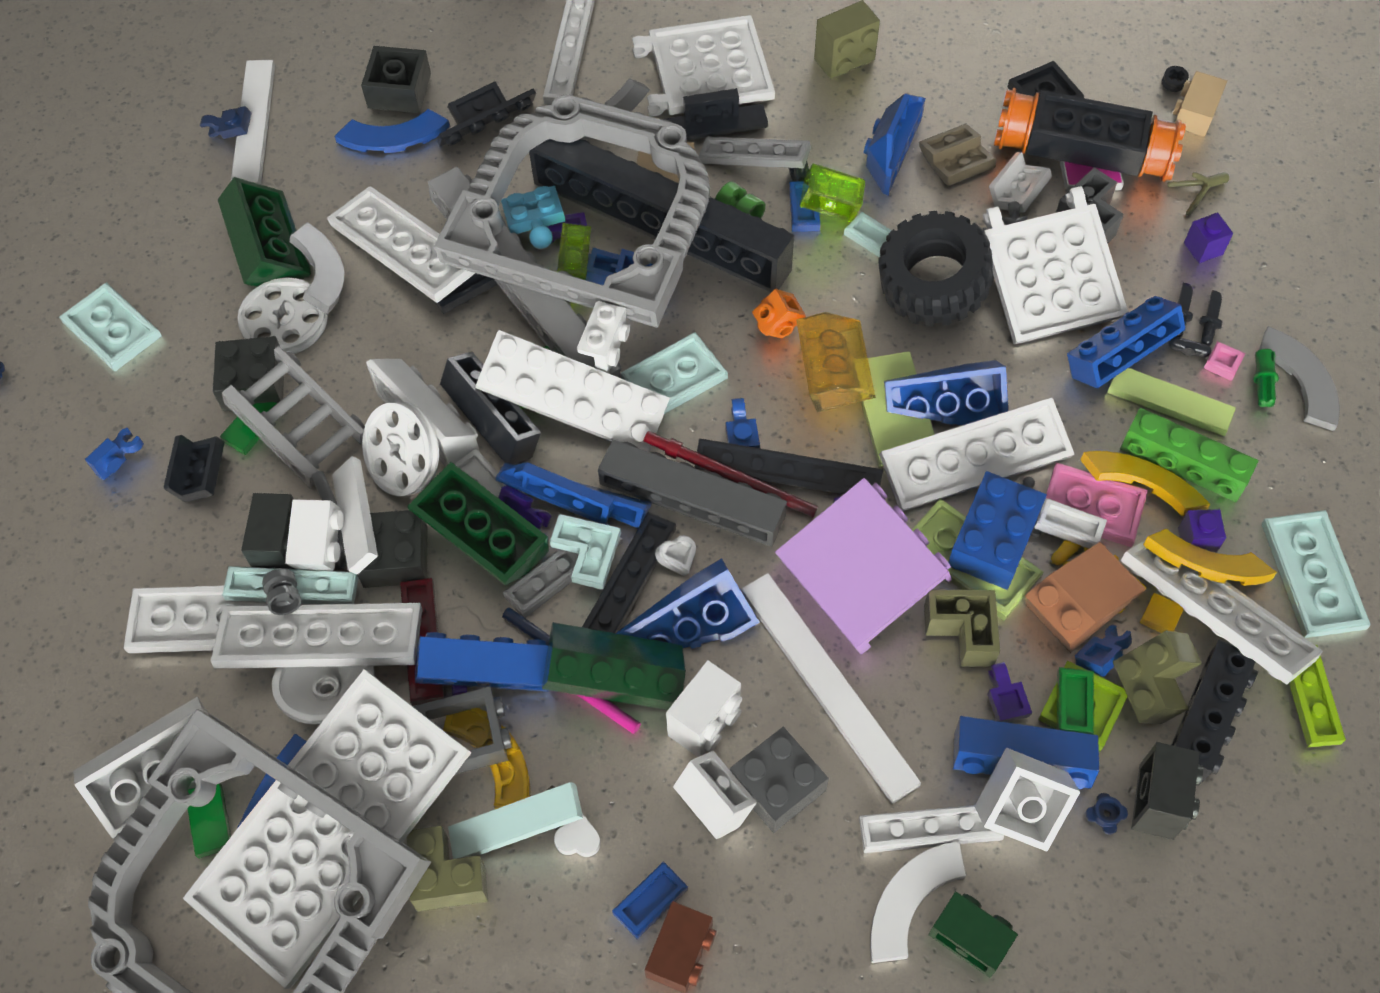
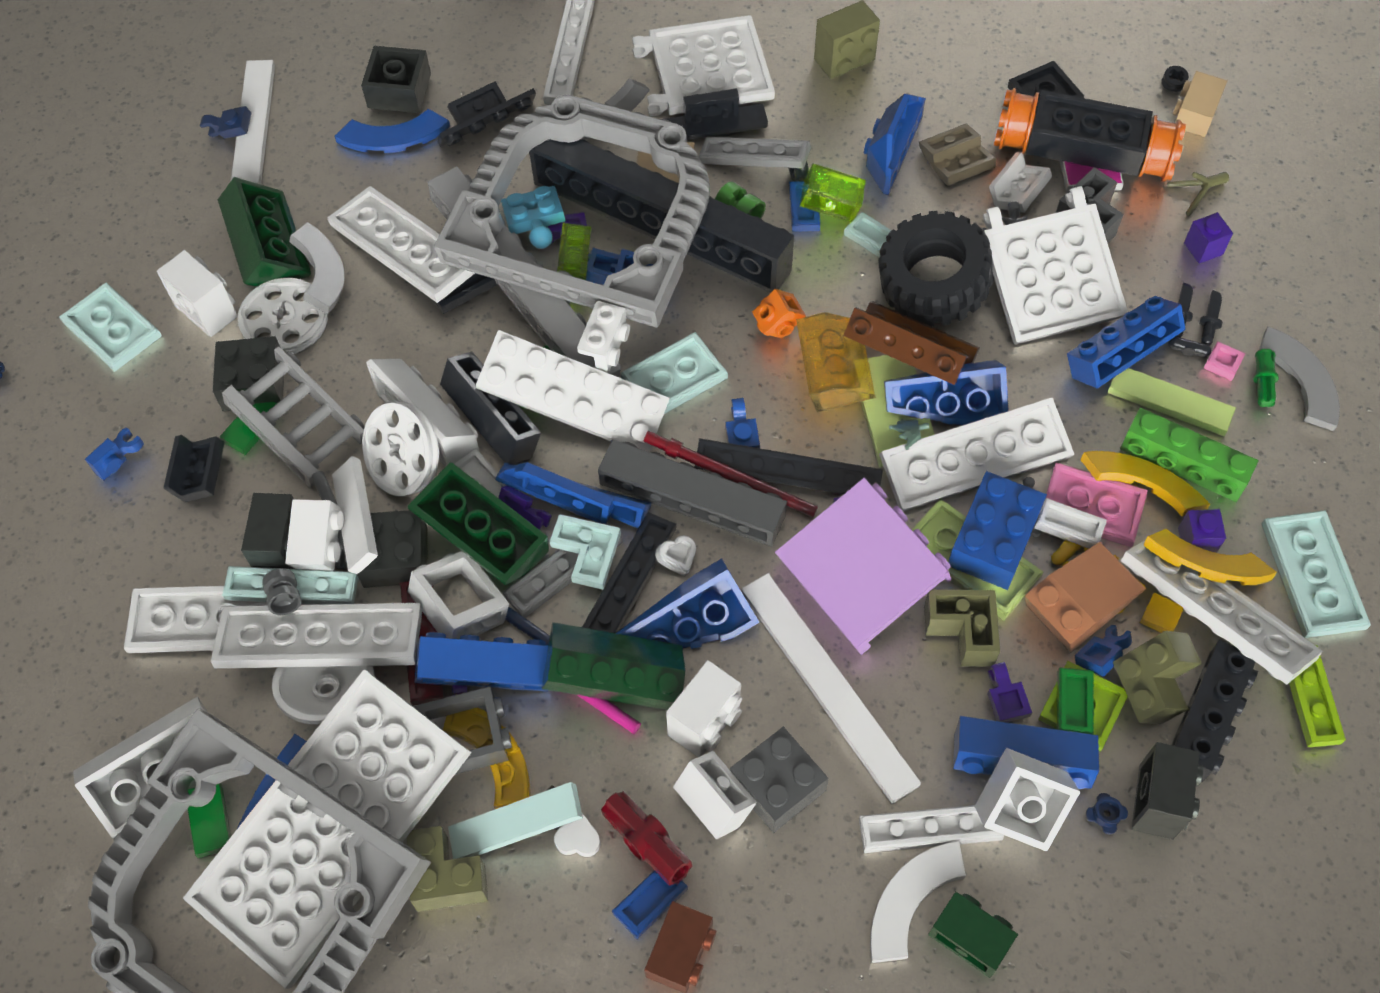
(198, 292): none -> white brick
(470, 622): none -> white window
(646, 838): none -> dark red piece
(910, 341): none -> reddish brown fence
(910, 430): none -> sand green piece

